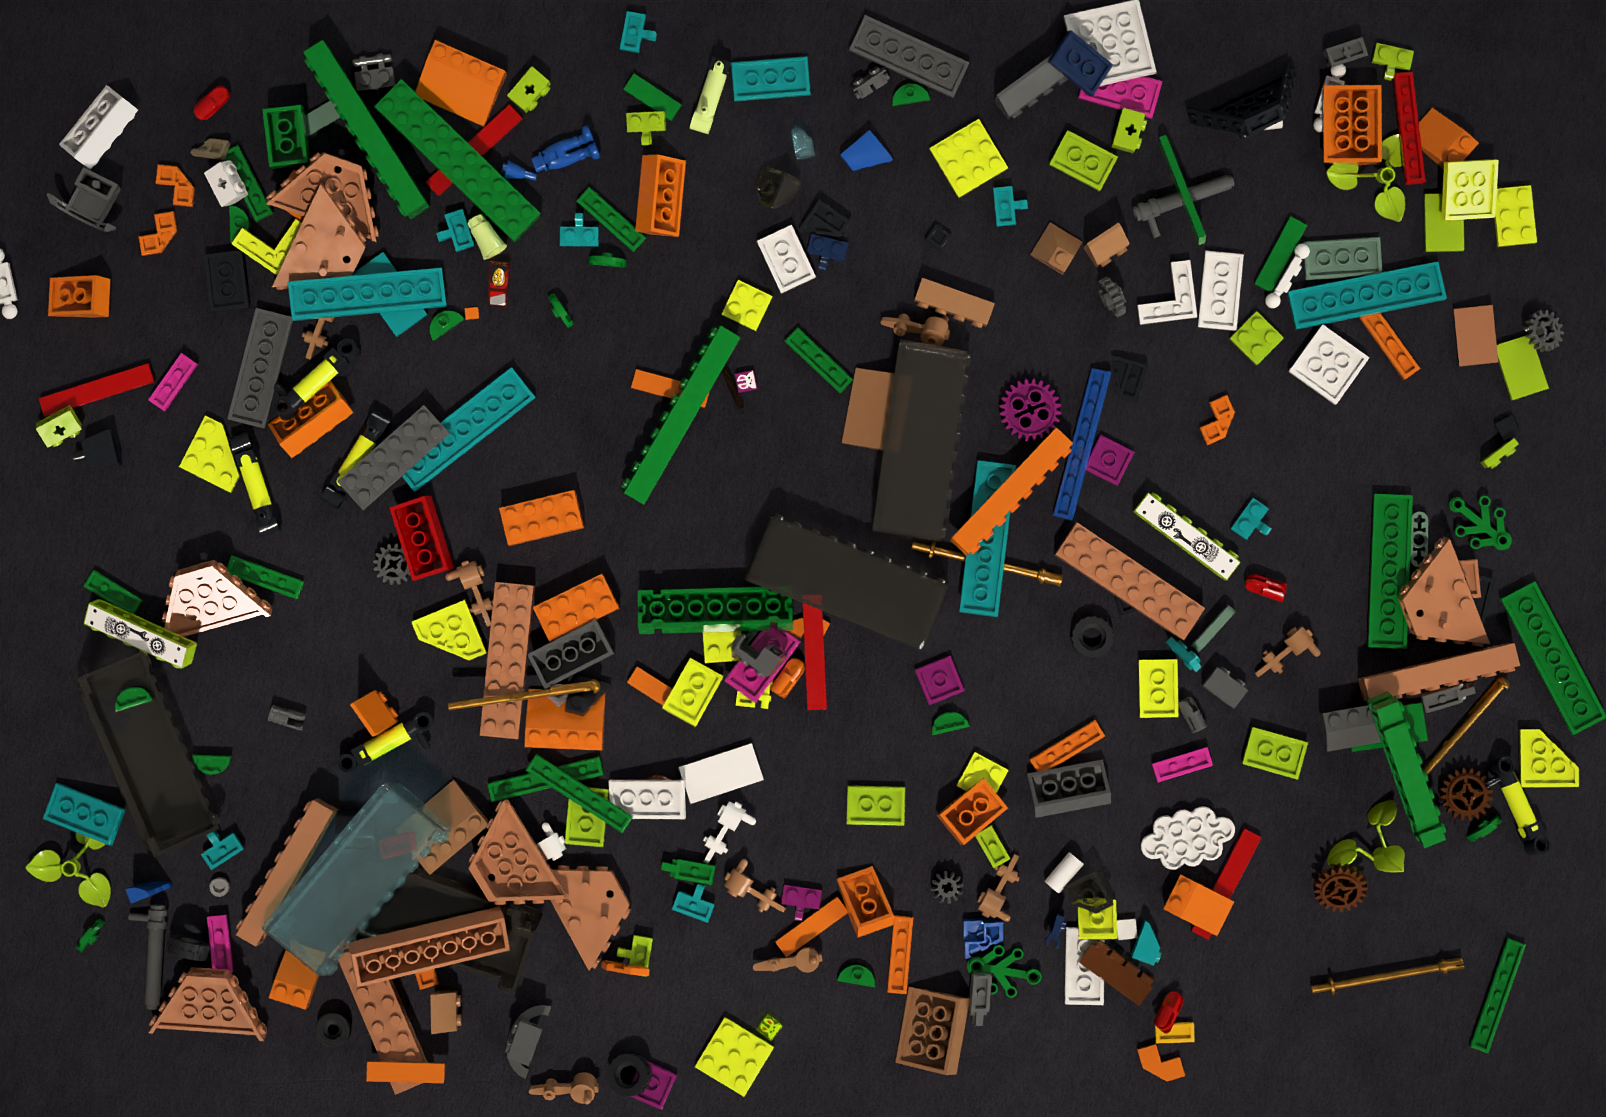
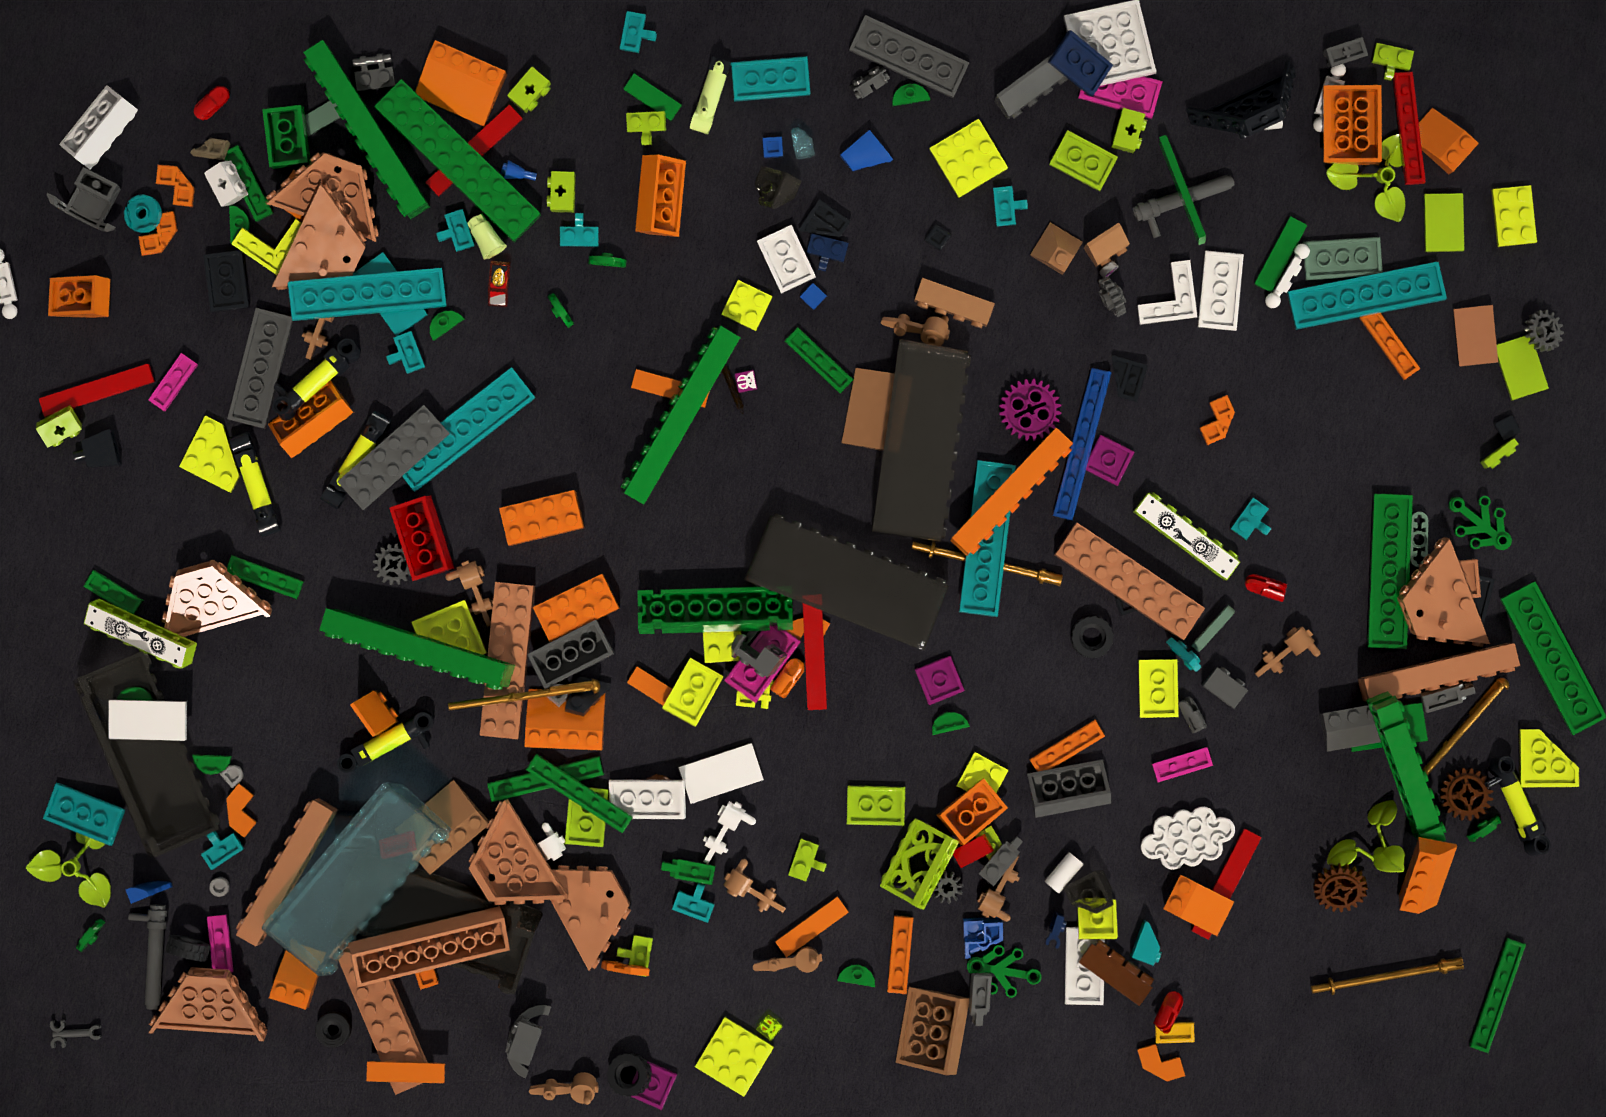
(60, 1034): none -> dark grey bar
(148, 720): none -> white tile
(152, 217): none -> teal tile
(233, 775): none -> light grey tile
(237, 817): none -> orange tile
(282, 717): dark grey hinge -> none
(407, 352): none -> teal plate
(412, 646): none -> green brick
(445, 1011): medium nougat slope -> none
(471, 313): orange window -> none
(556, 154): blue piece -> none
(566, 202): none -> lime brick
(611, 219): green tile -> none
(772, 147): none -> blue tile
(801, 898): magenta plate -> none
(805, 860): none -> lime plate
(813, 296): none -> blue tile
(865, 902): orange slope -> none
(901, 860): none -> lime fence
(972, 850): none -> red tile
(1001, 861): none -> dark grey hinge
(1108, 269): none -> light grey tile
(1126, 929): white tile -> none
(1256, 338): lime plate -> none
(1274, 753): lime plate -> none
(1328, 364): white plate -> none
(1426, 875): none -> orange slope
(1469, 189): neon yellow plate -> none

